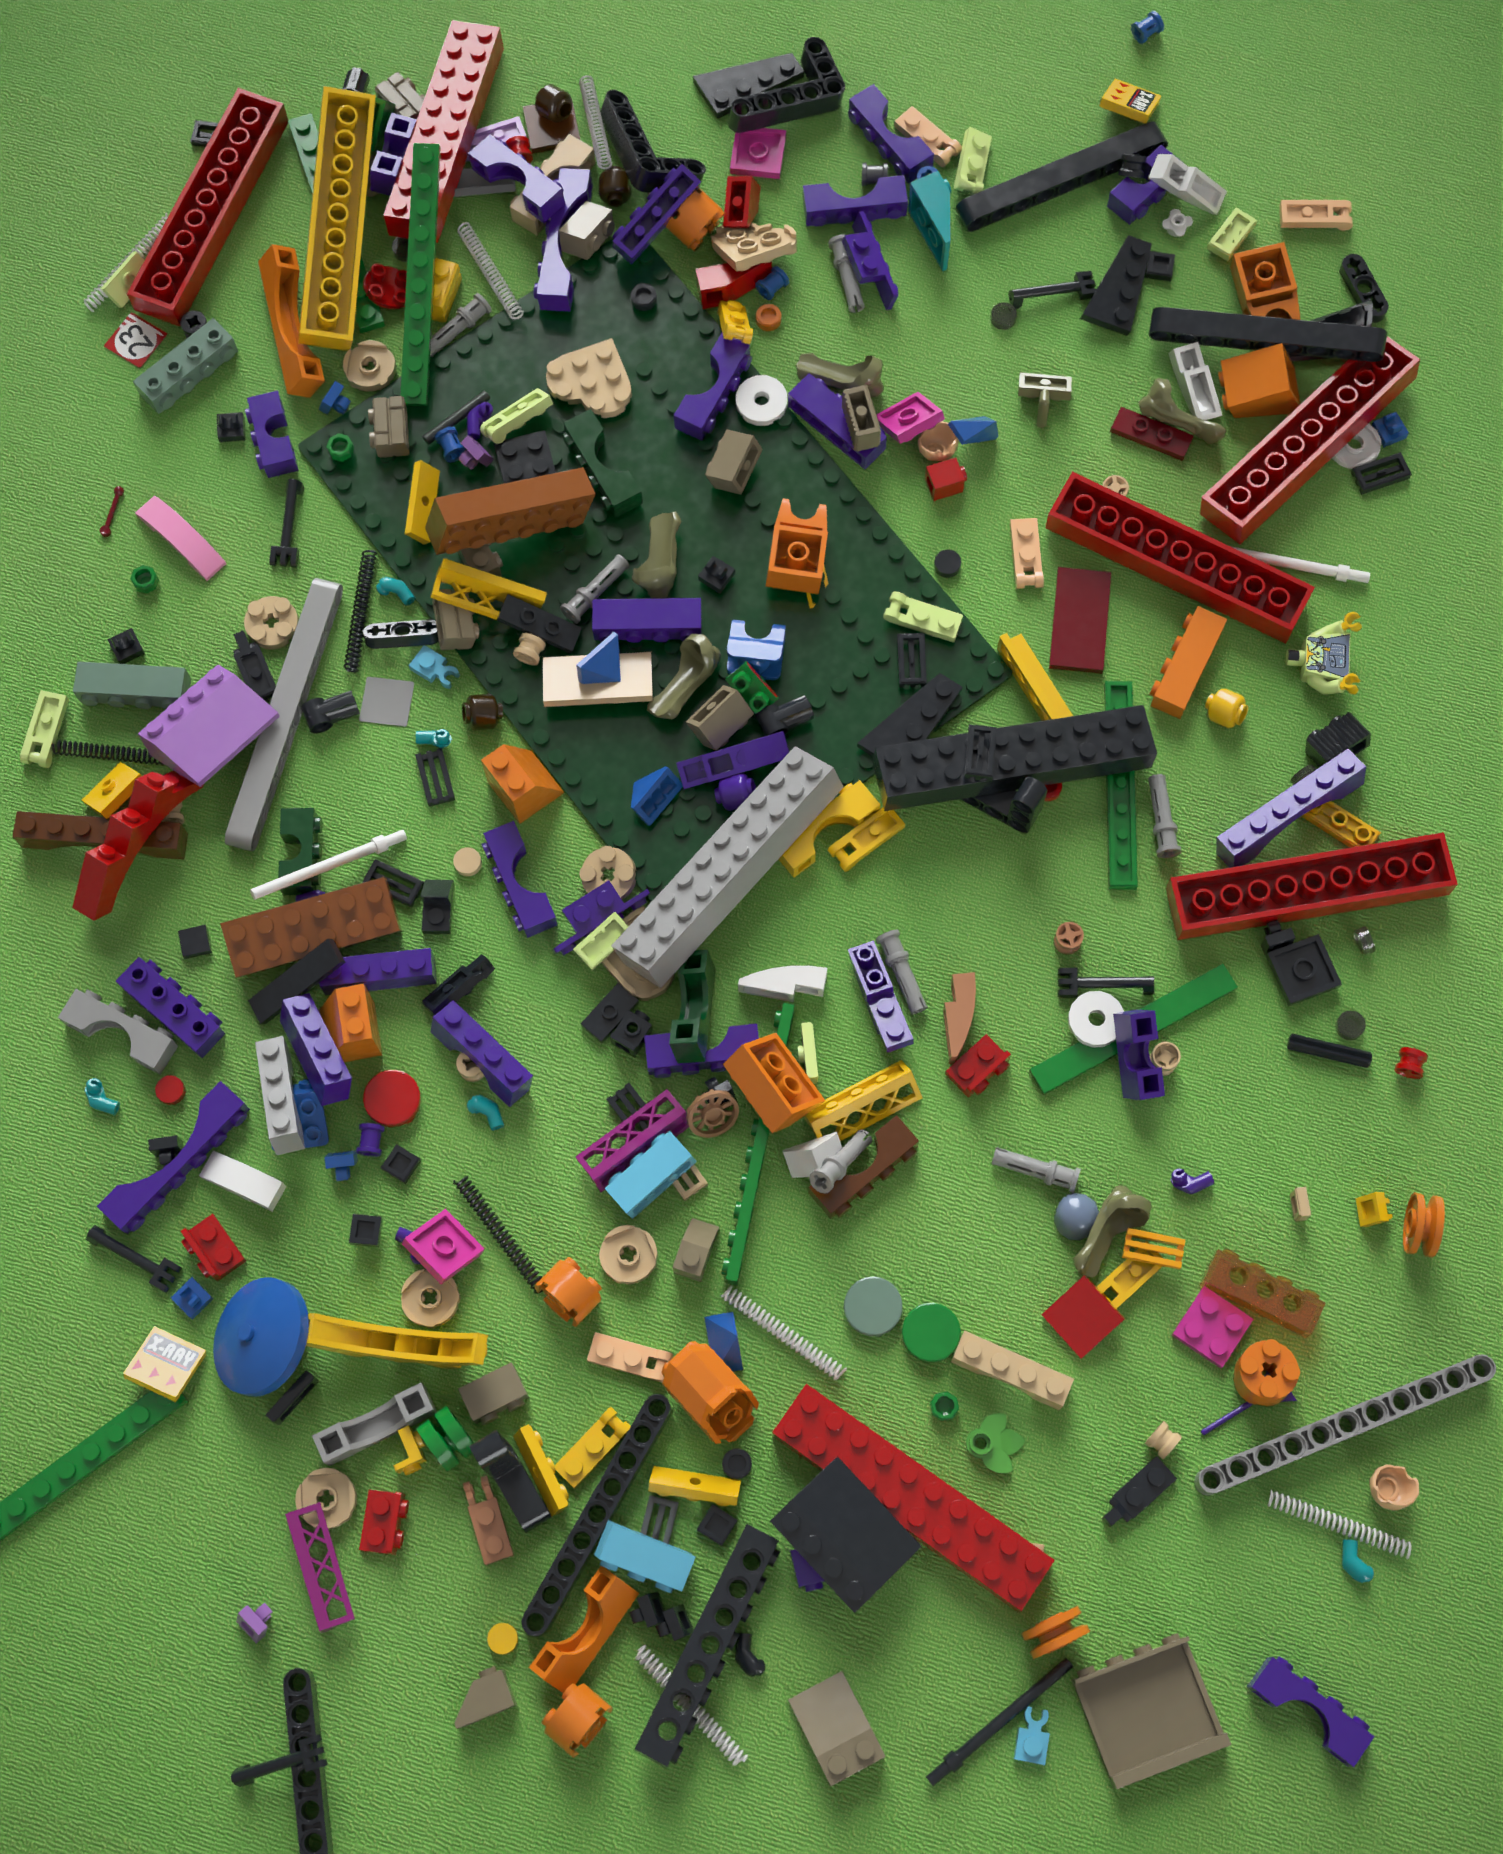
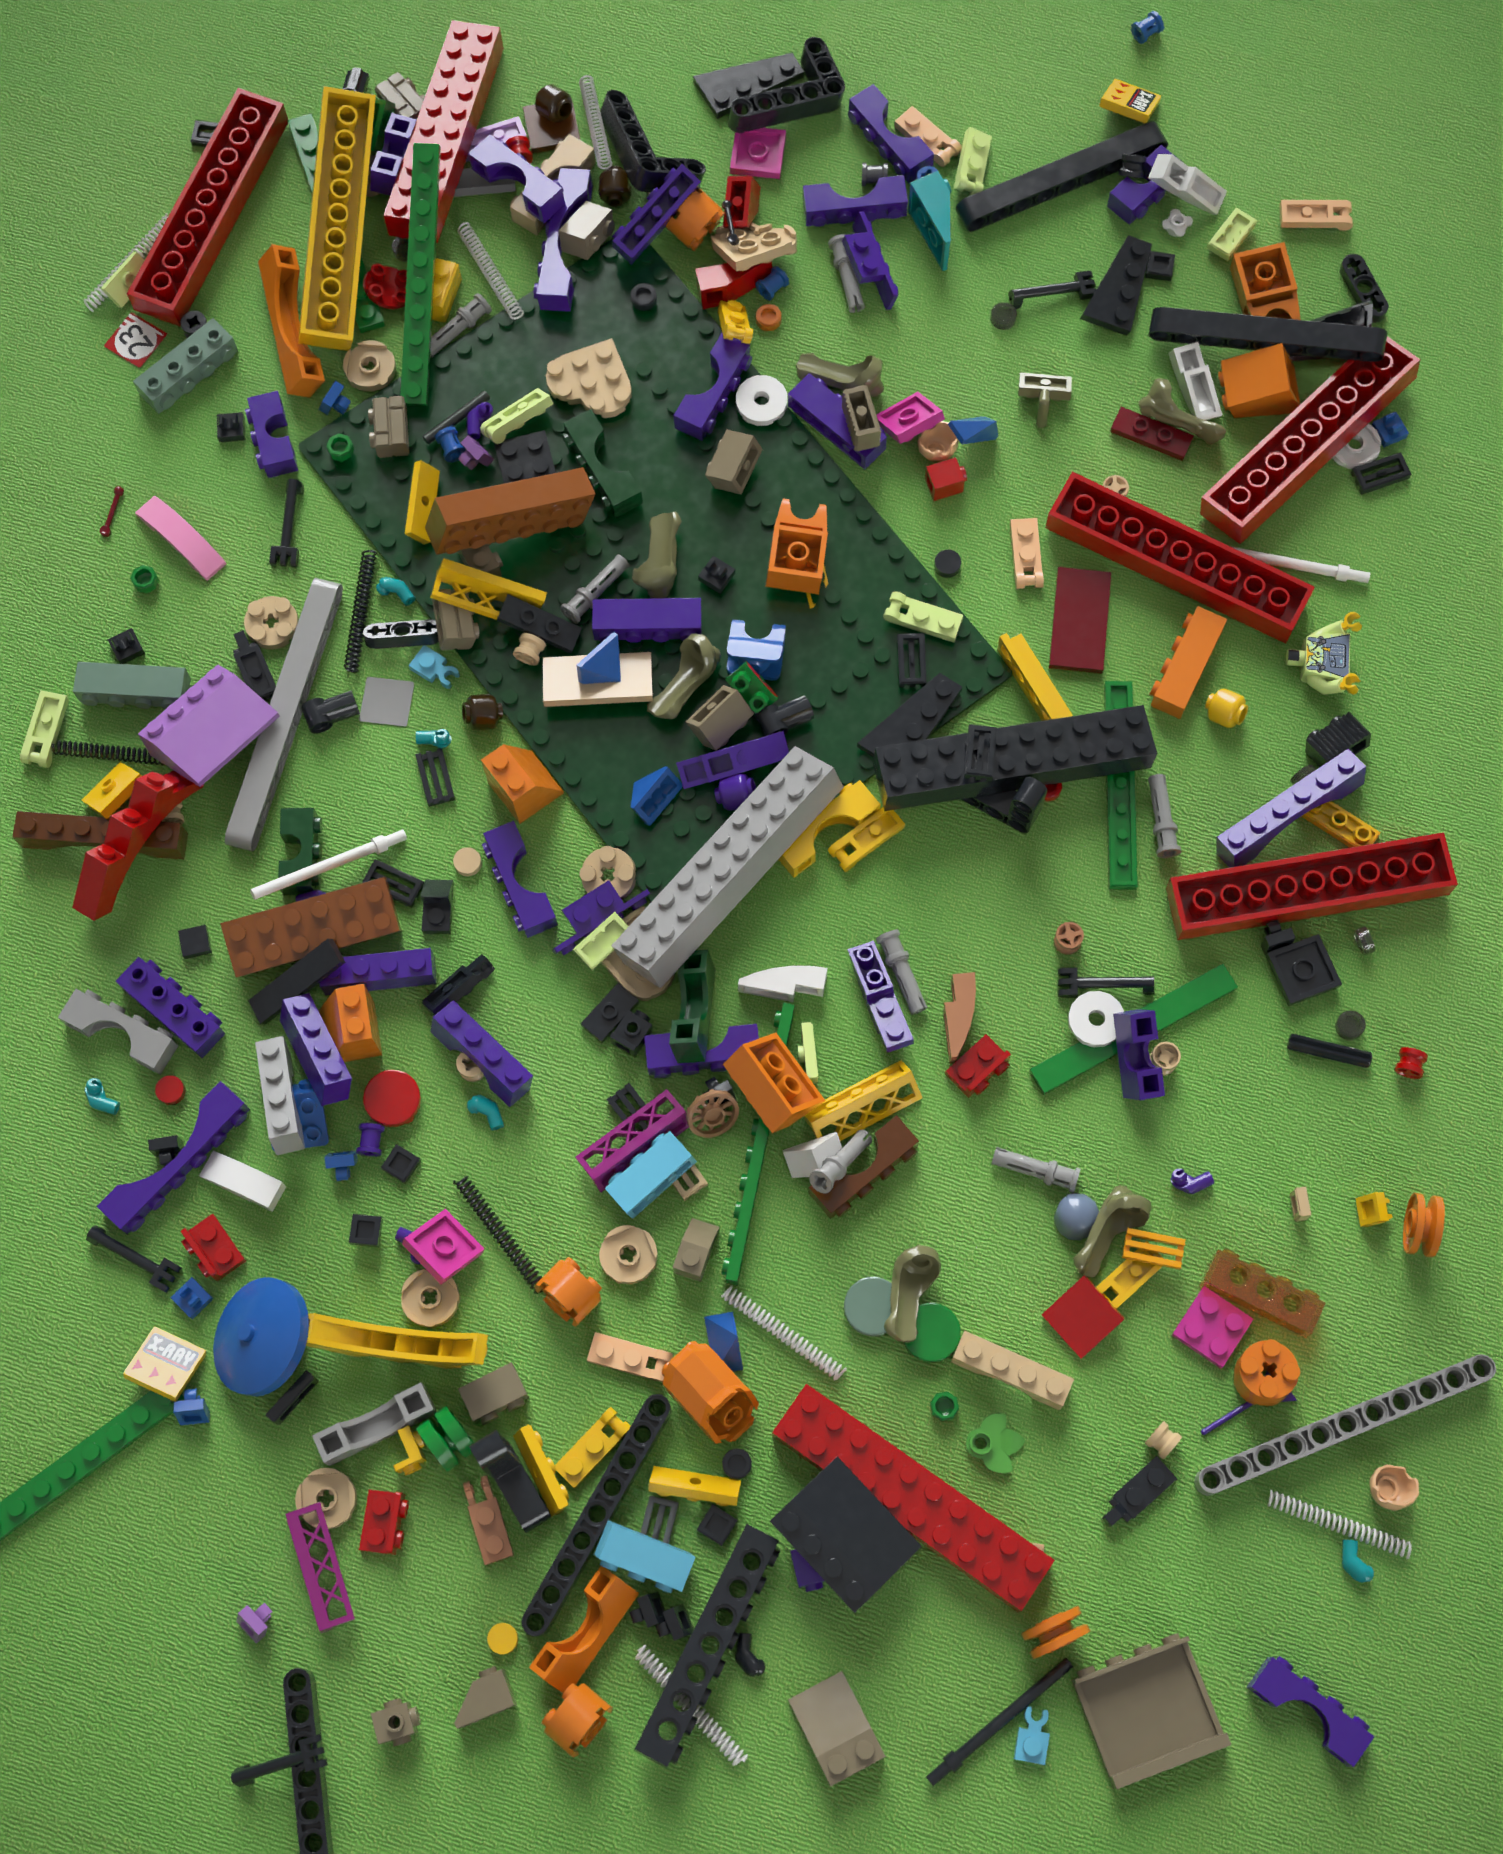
(192, 1409): none -> blue tile
(384, 1722): none -> dark tan brick
(733, 238): none -> black hinge
(911, 1277): none -> olive hair

